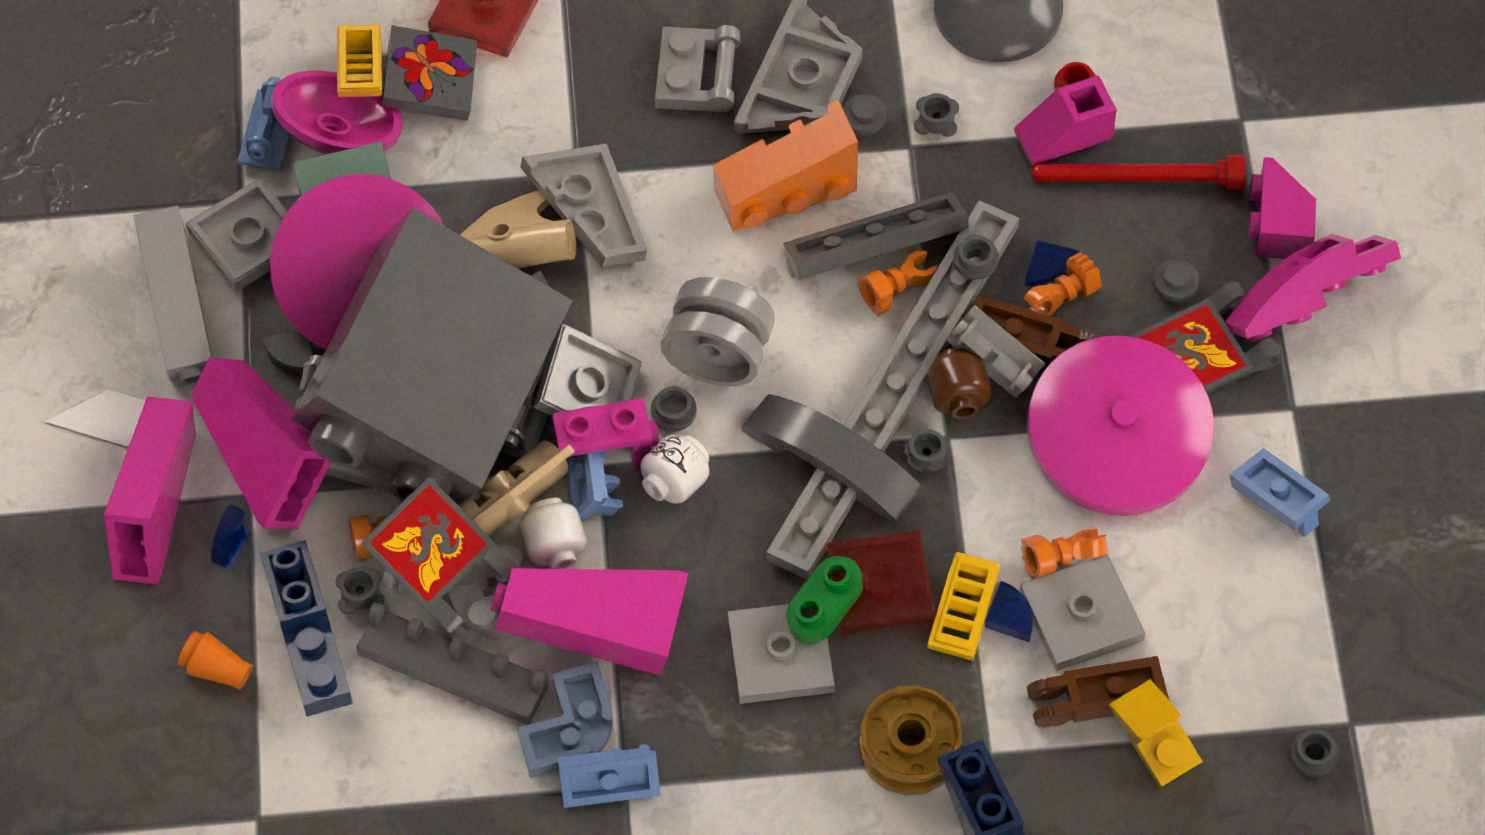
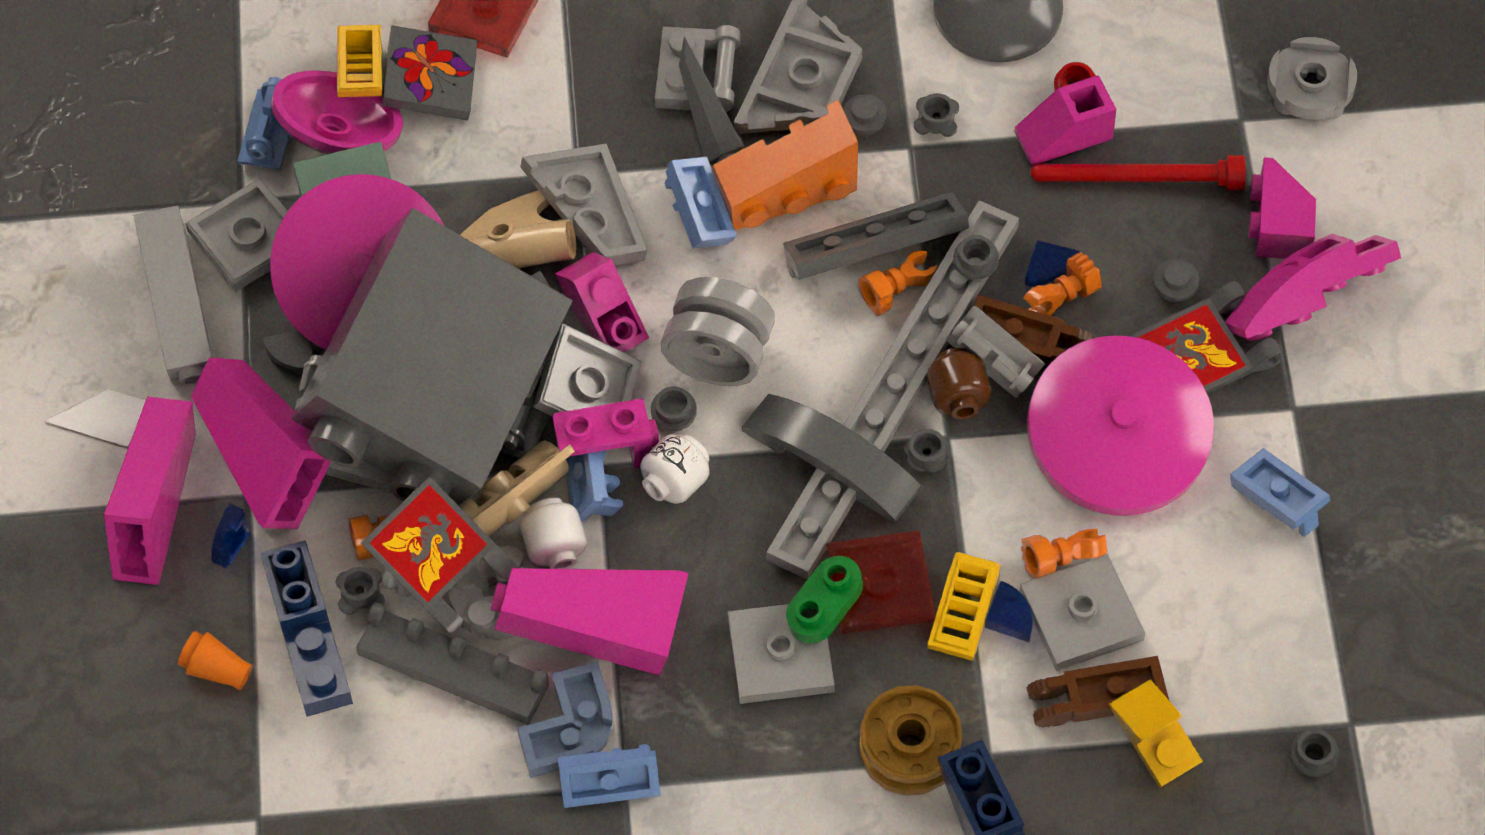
(602, 302): none -> dark pink slope
(699, 202): none -> medium blue plate
(711, 122): none -> dark grey bar
(1308, 100): none -> light grey plate

